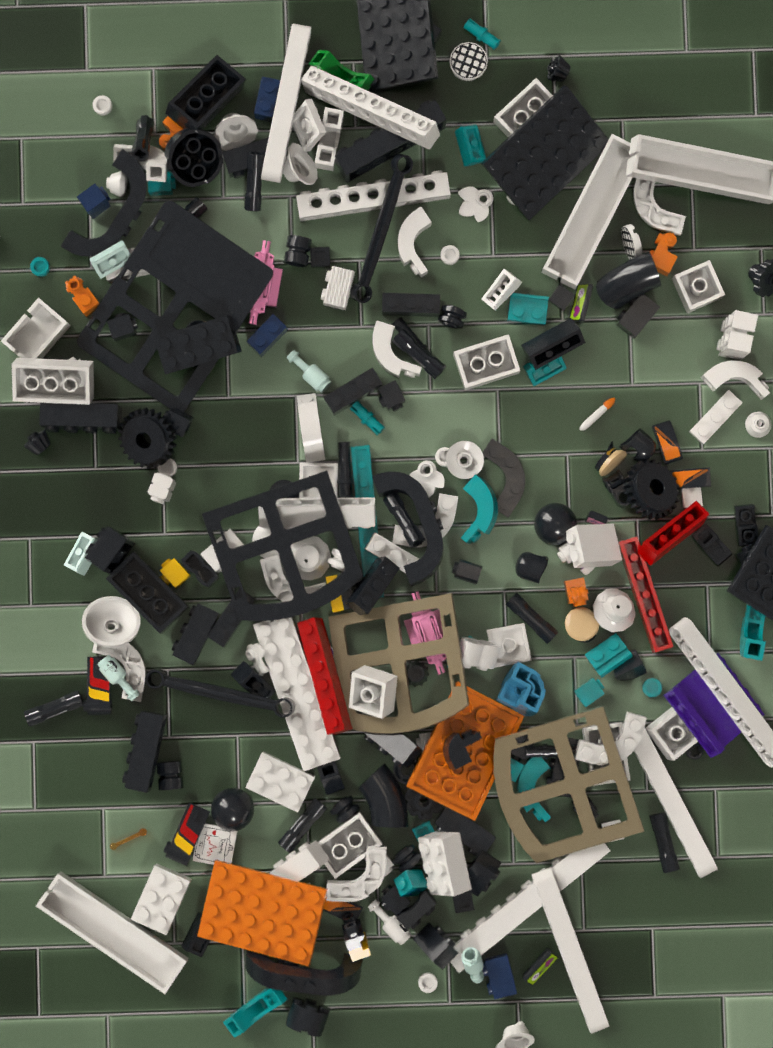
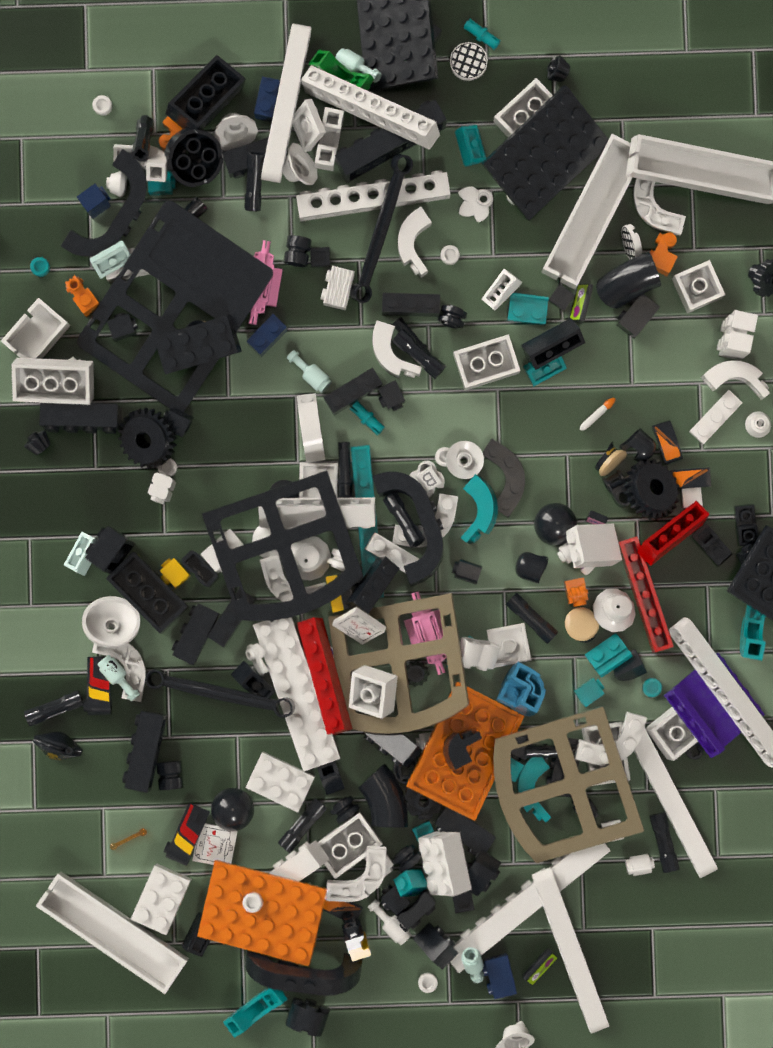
(57, 745): none -> black hat
(252, 902): none -> white tile
(356, 63): none -> light aqua piece
(359, 625): none -> white tile
(429, 478): none -> white tile
(639, 865): none -> white brick

